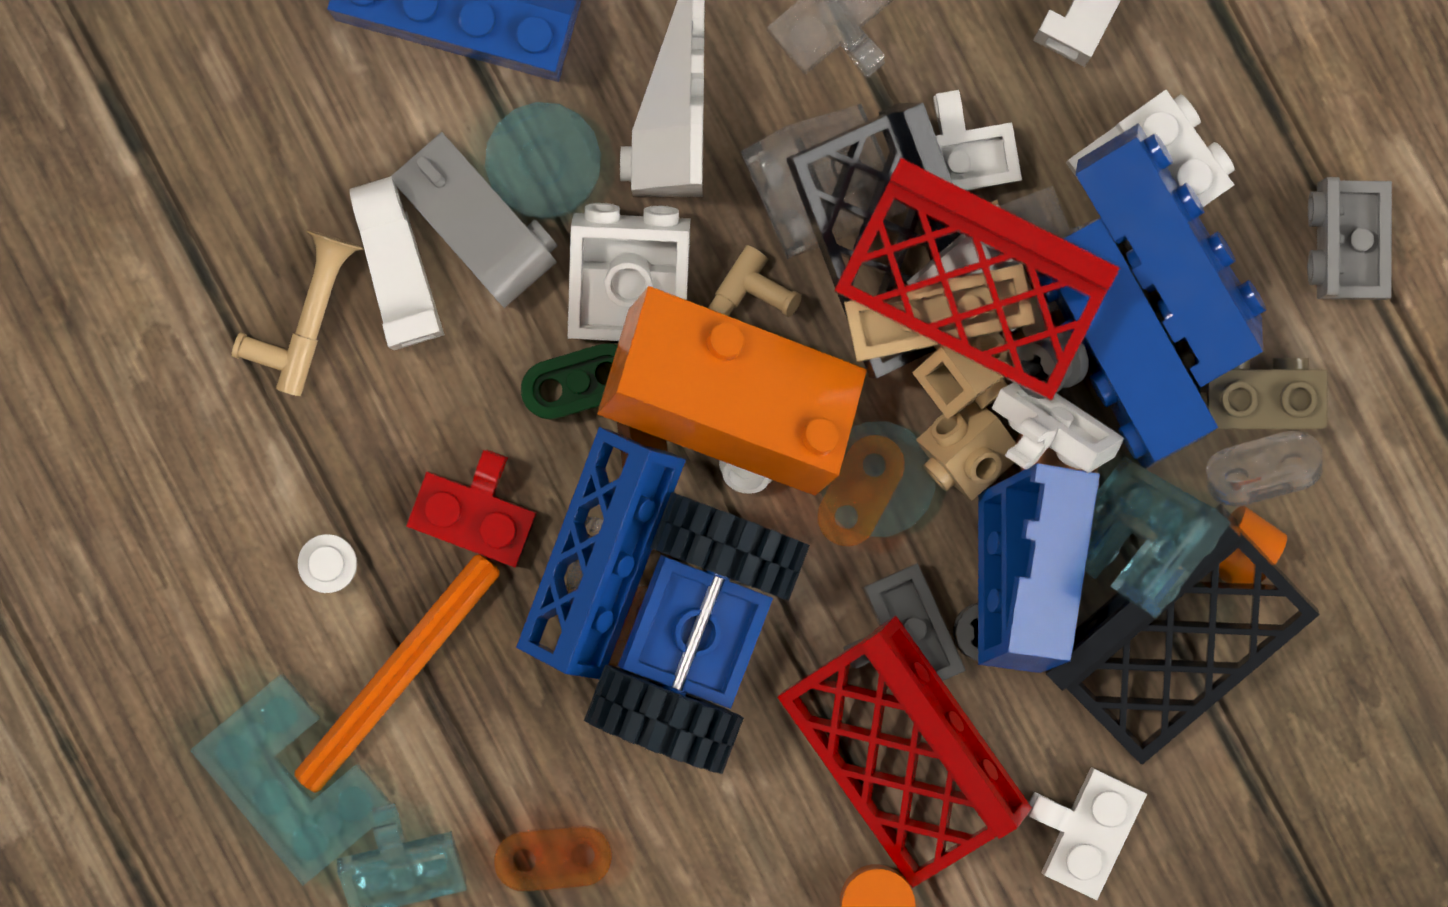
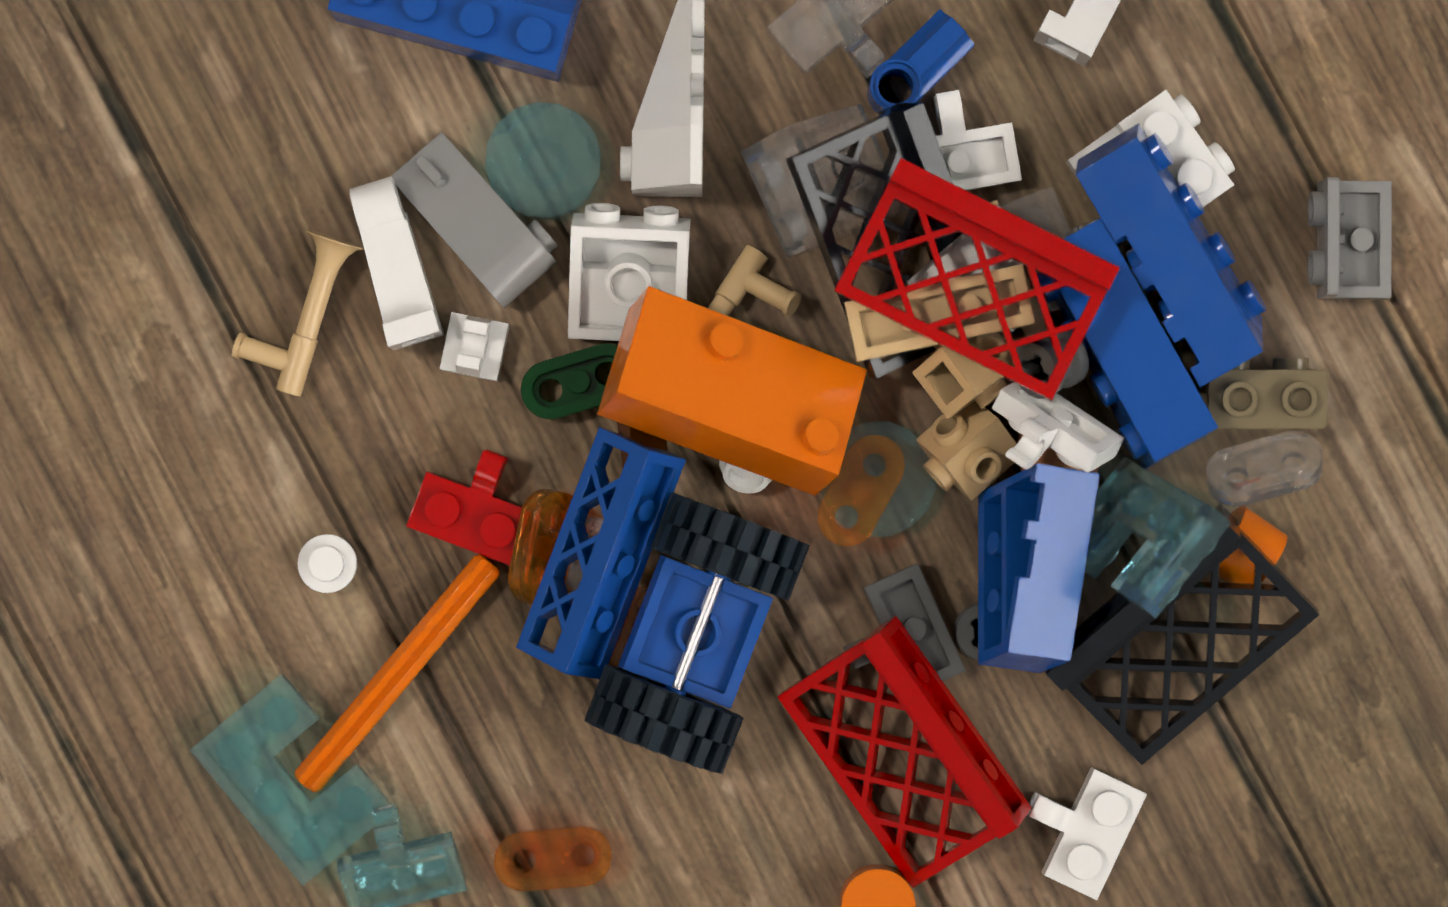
(474, 346): none -> white tile
(536, 541): none -> clear orange plate
(923, 59): none -> blue piece

